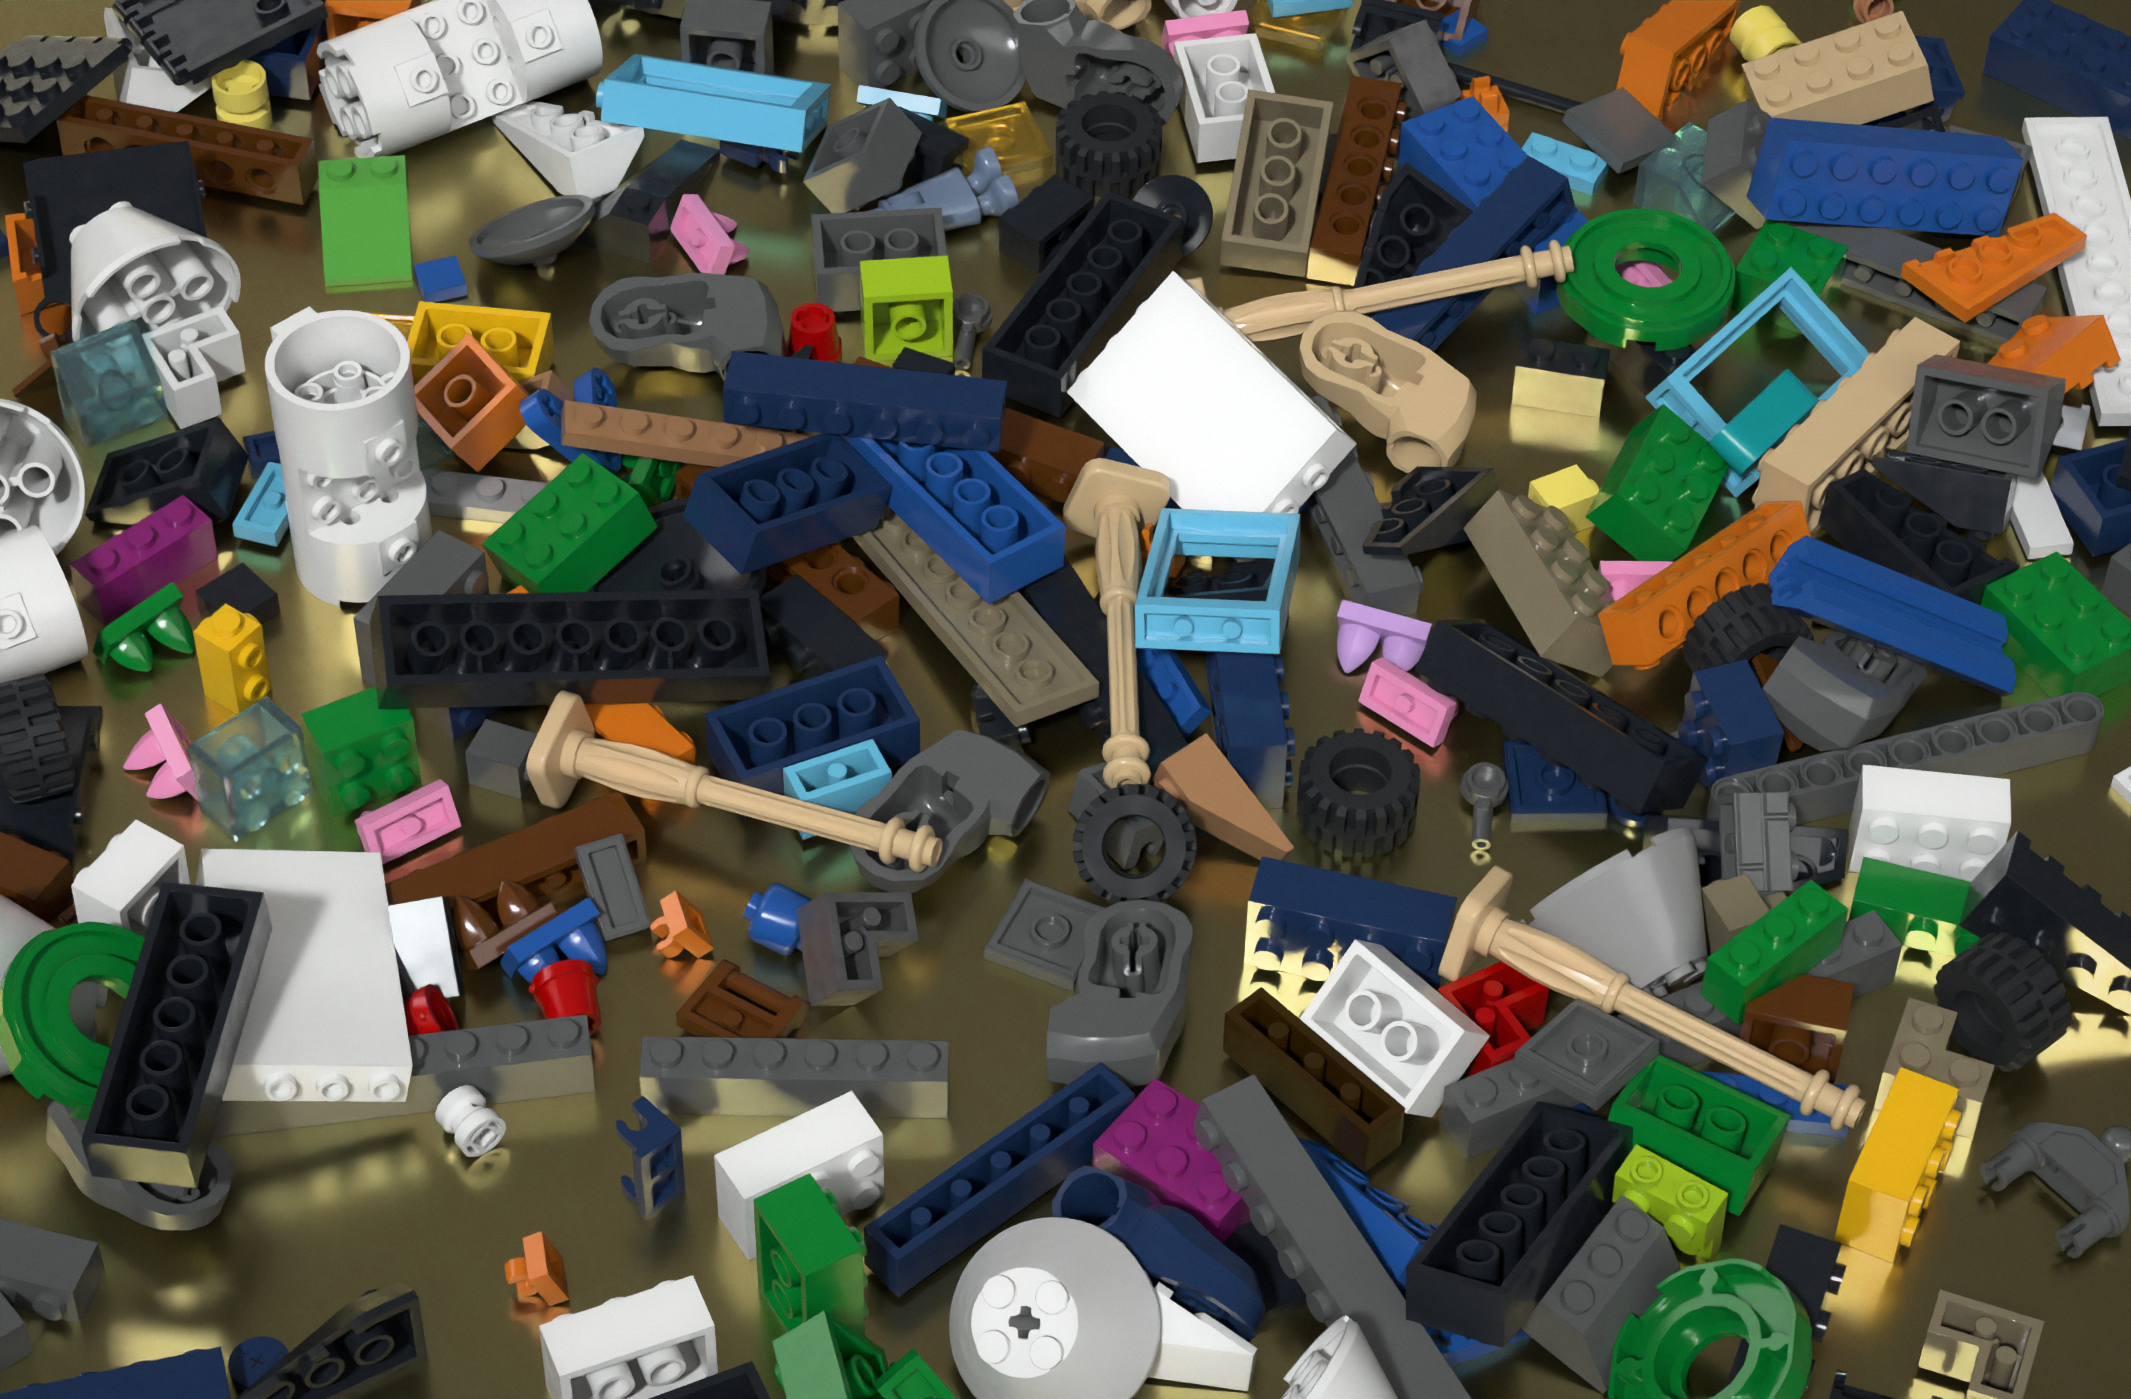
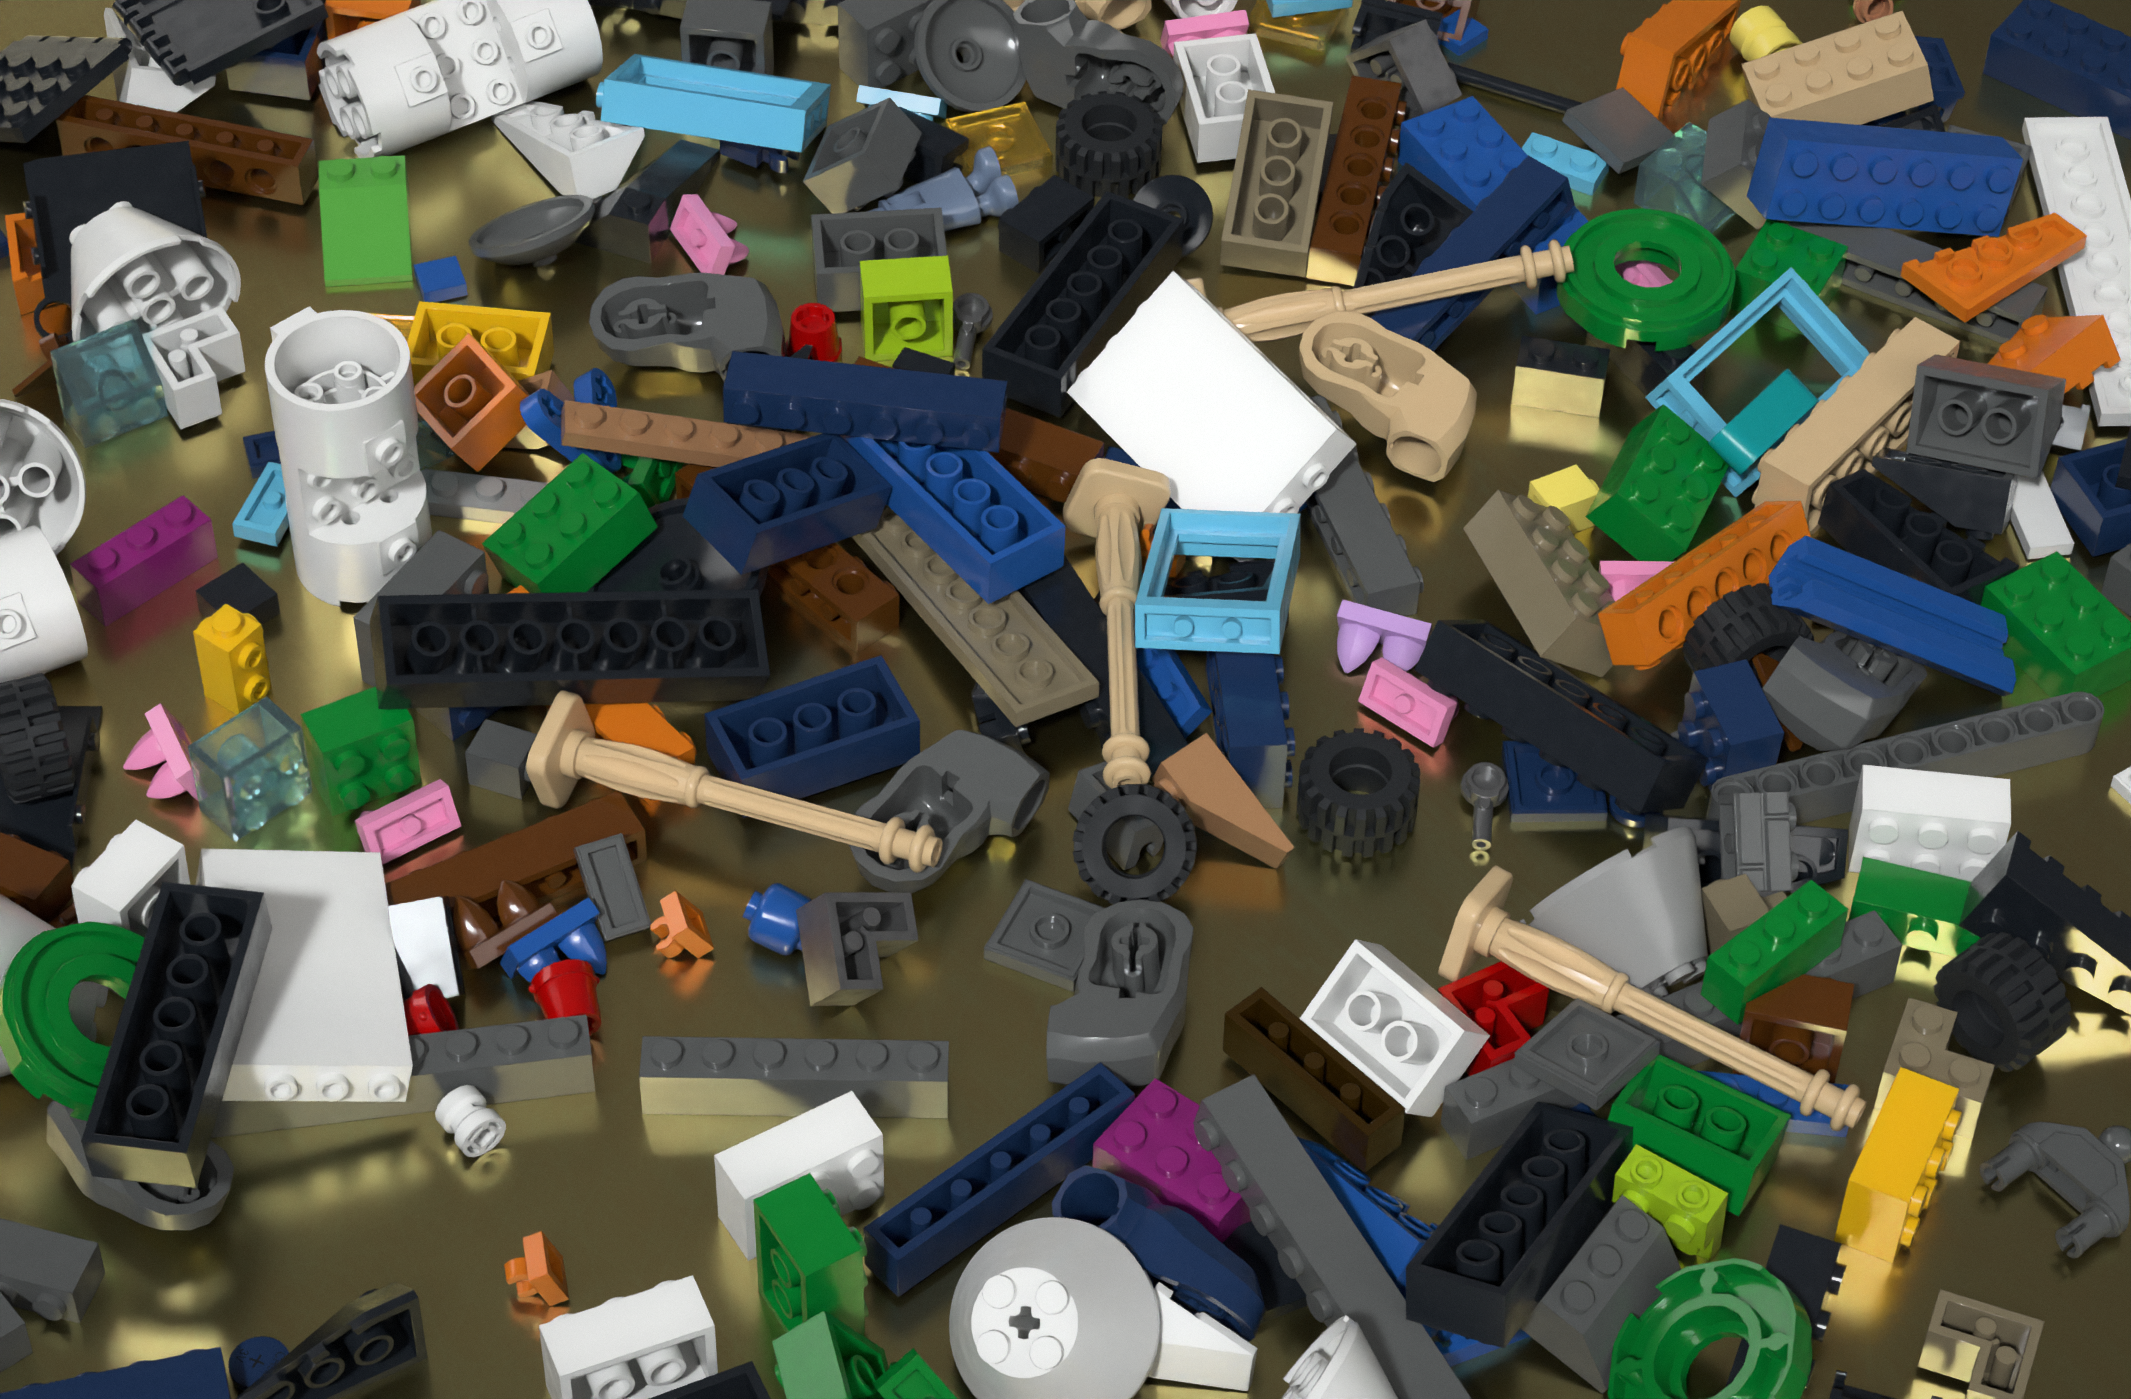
(157, 616): green tile -> none
(194, 462): black slope -> none
(243, 95): light yellow wheel -> none
(656, 1159): dark blue hinge -> none
(717, 1013): reddish brown plate -> none
(812, 630): black brick -> none
(839, 779): medium azure brick -> none
(1310, 916): dark blue brick -> none
(1430, 509): black wedge -> none
(1489, 98): orange tile -> none

